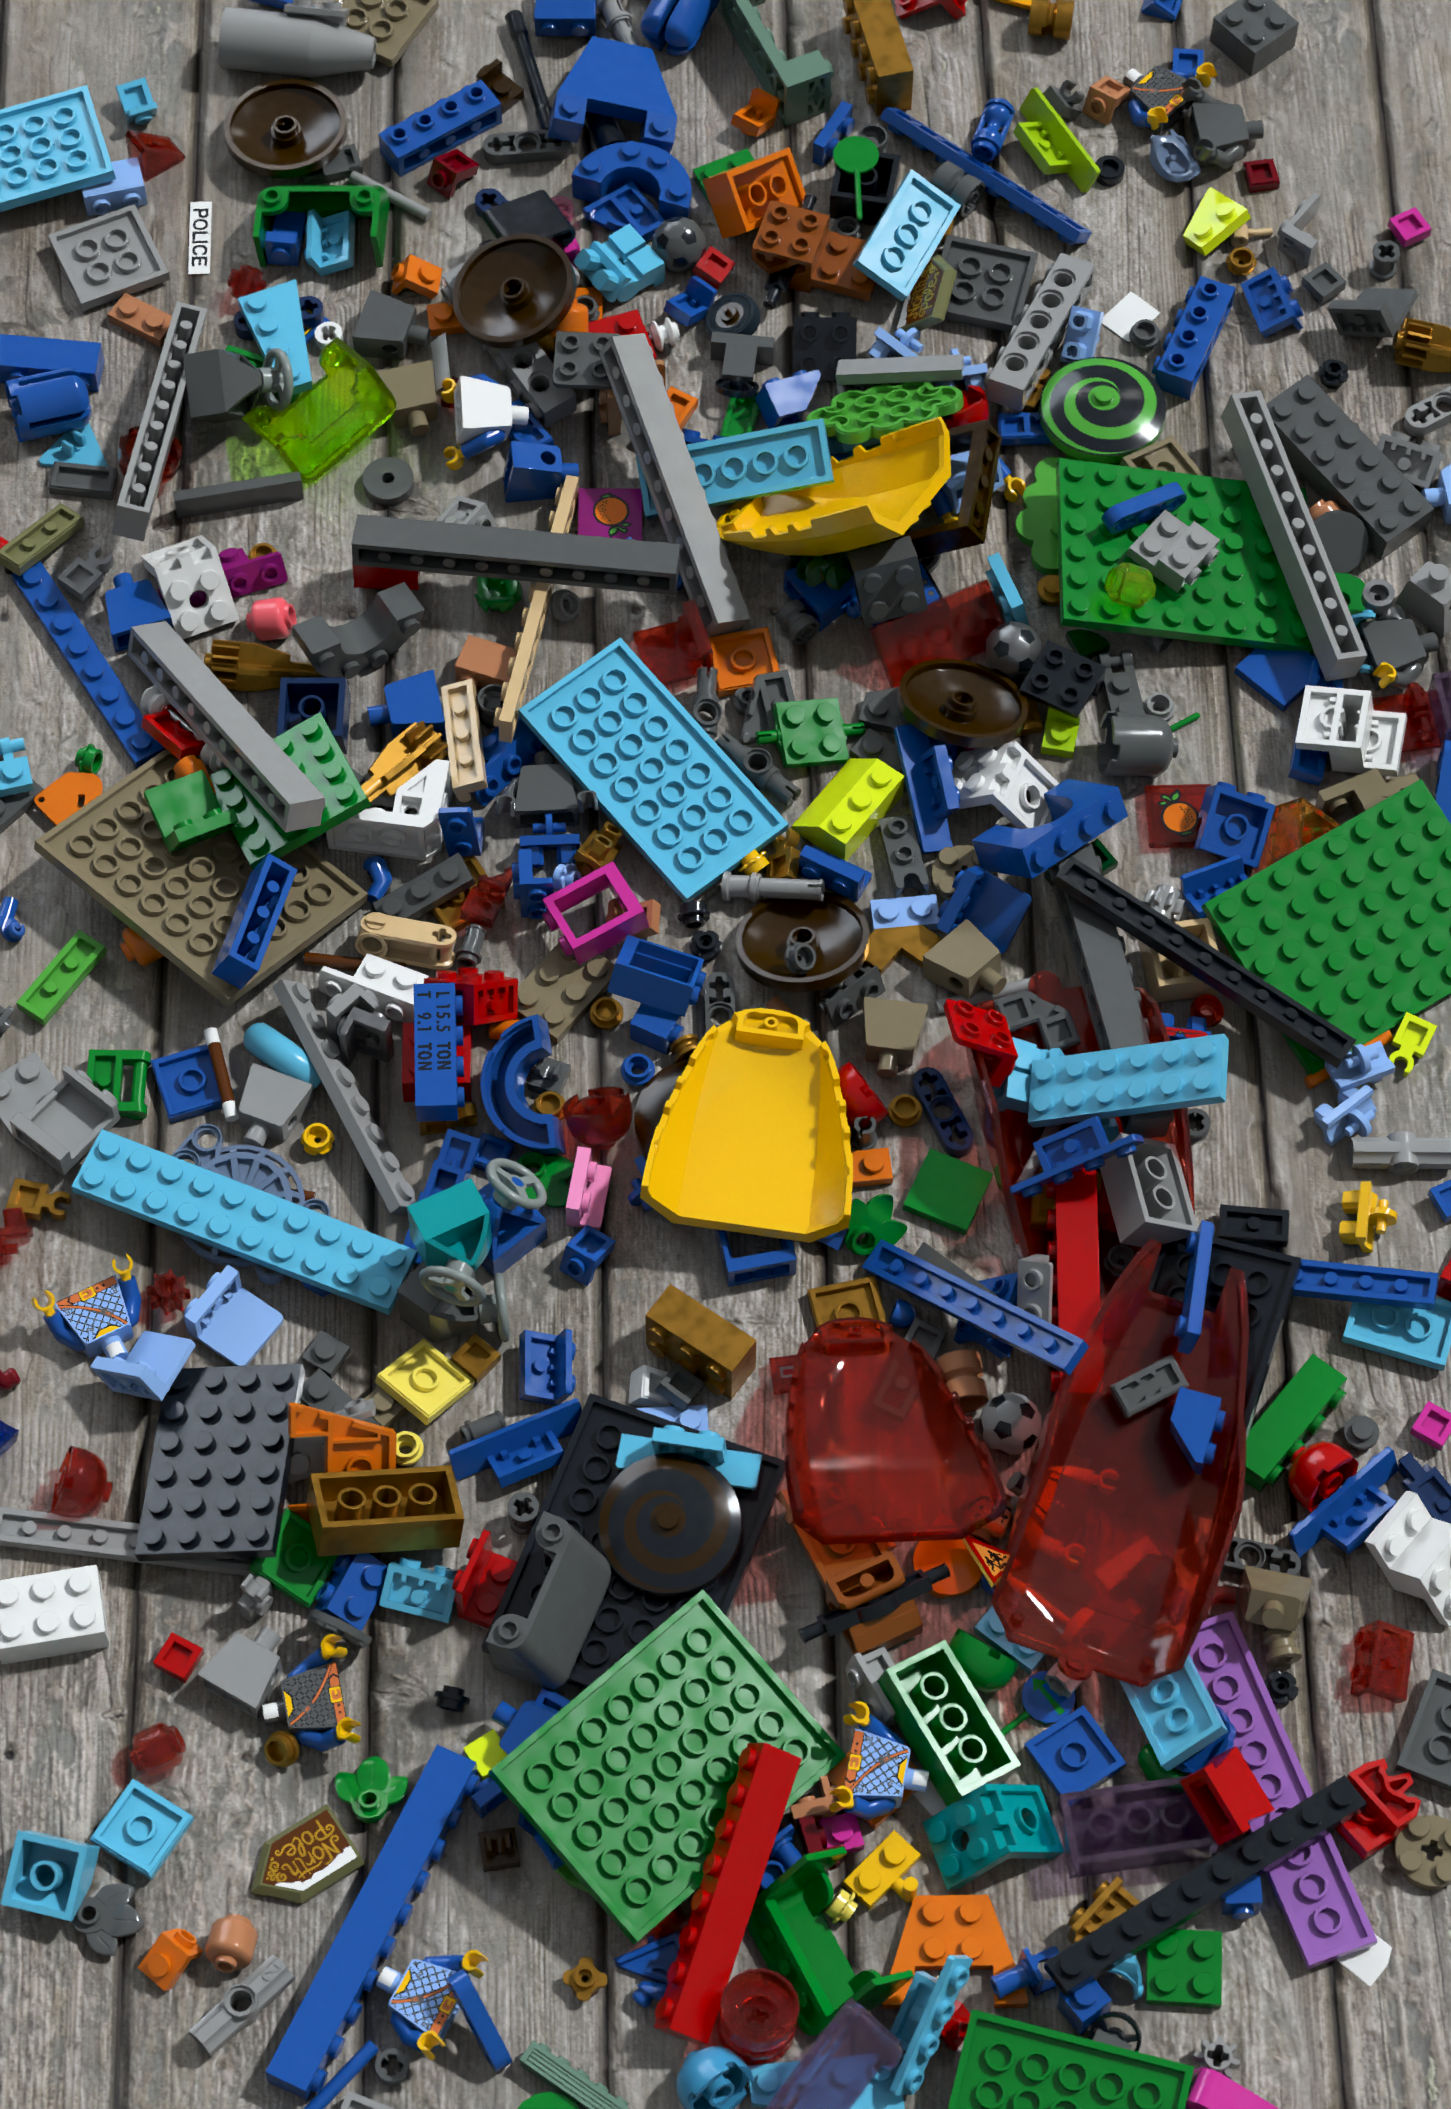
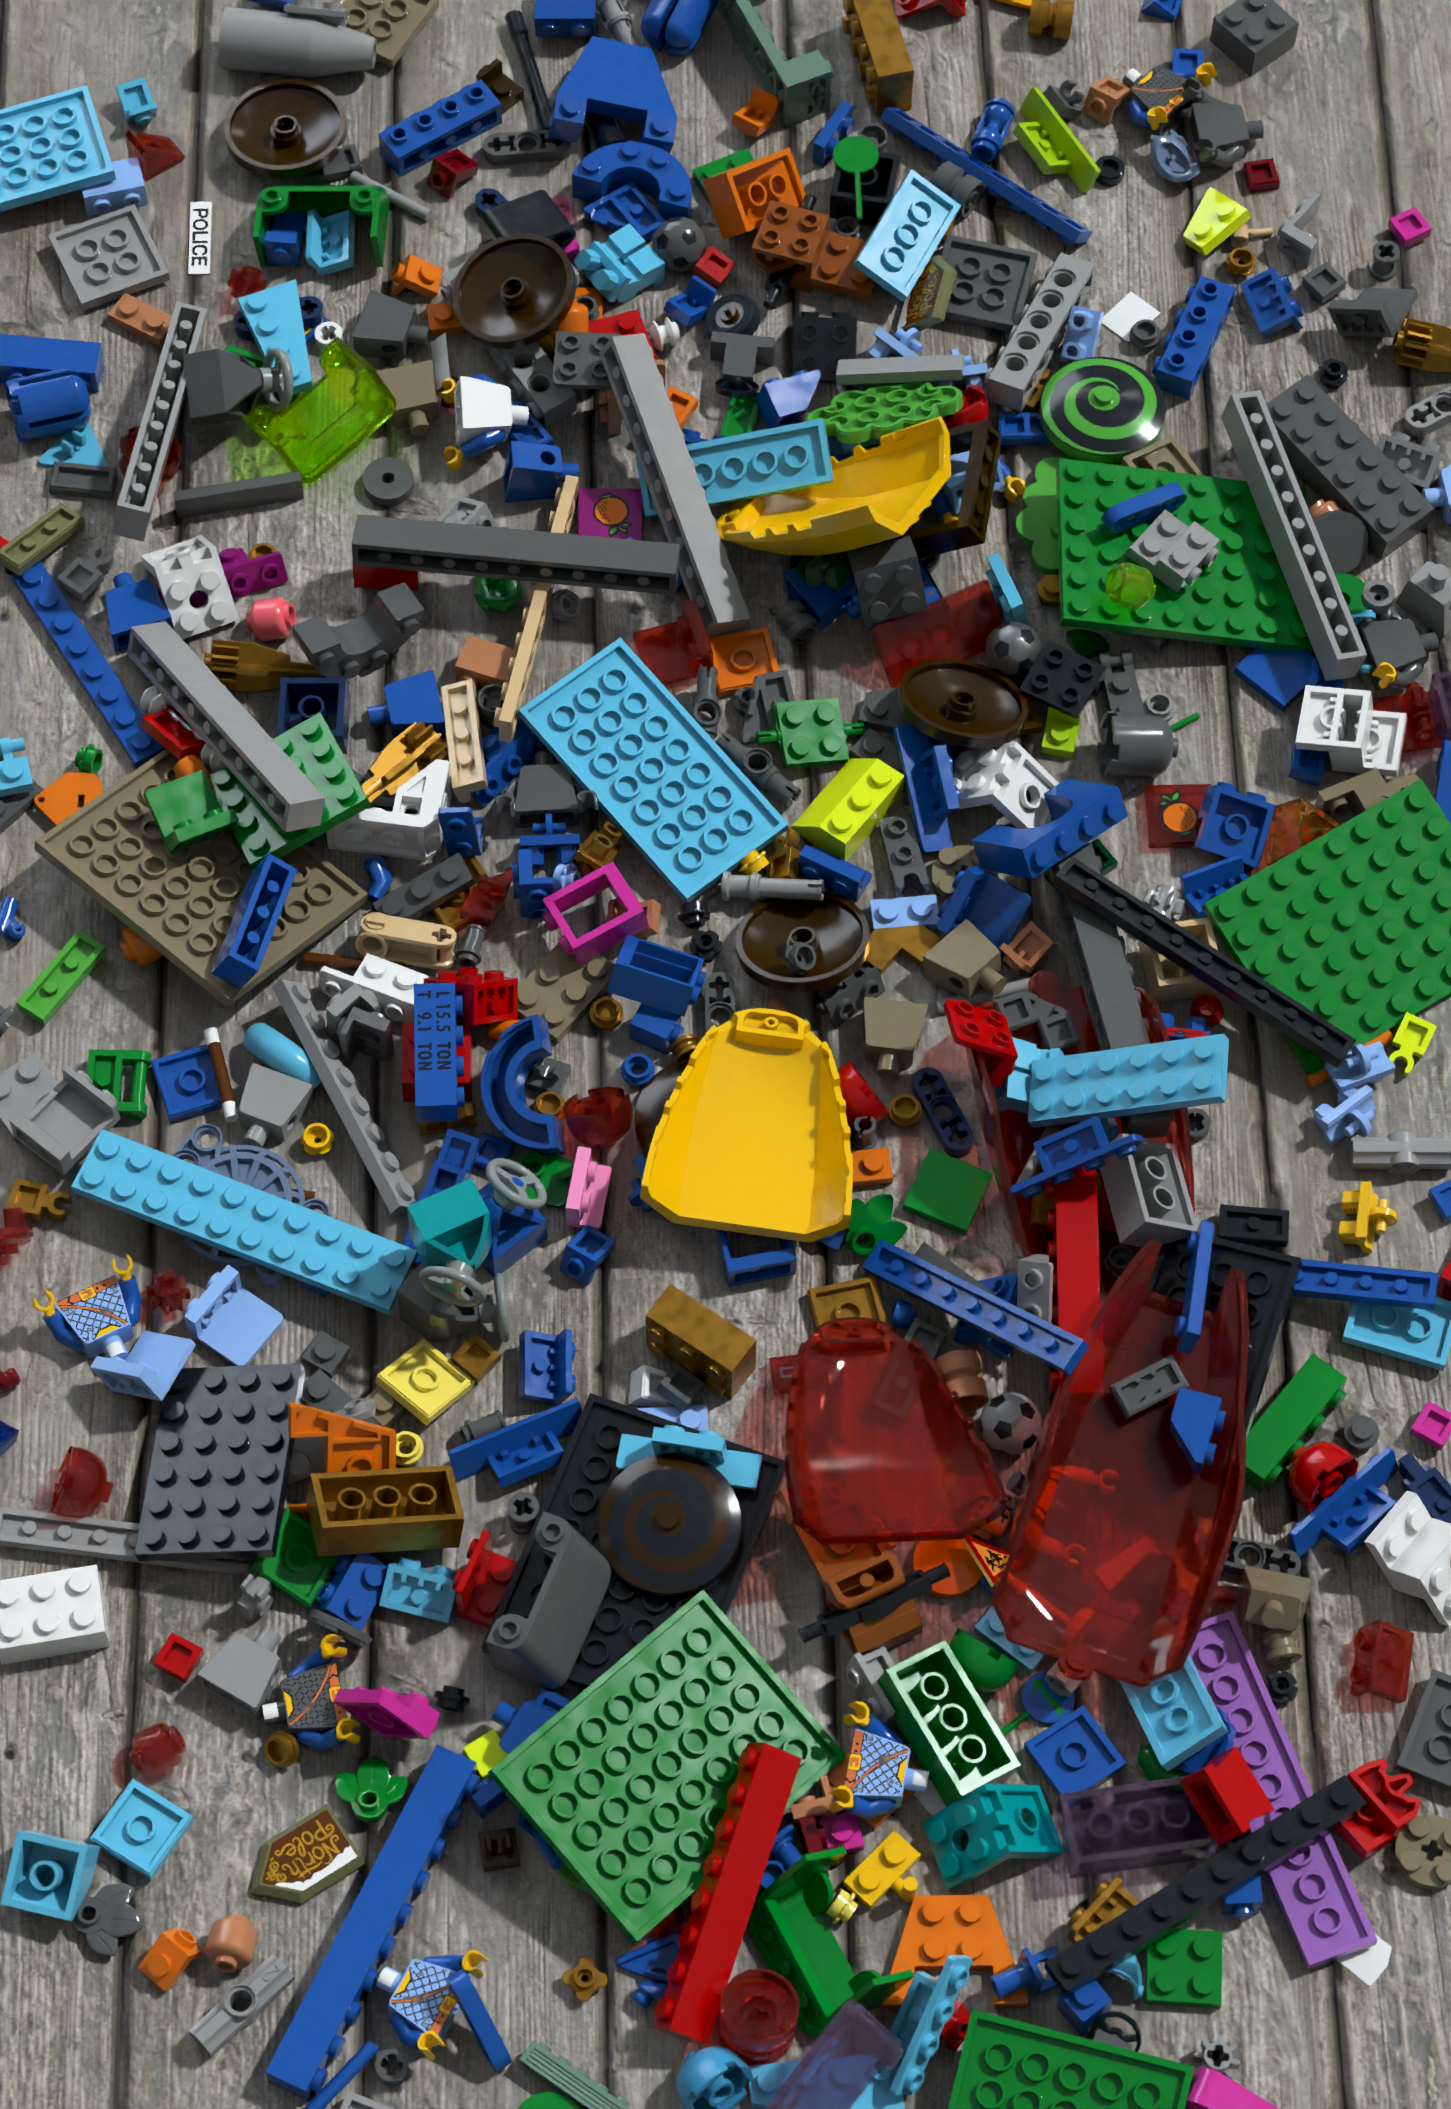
(389, 1712): none -> dark pink plate
(1028, 948): none -> nougat bracket

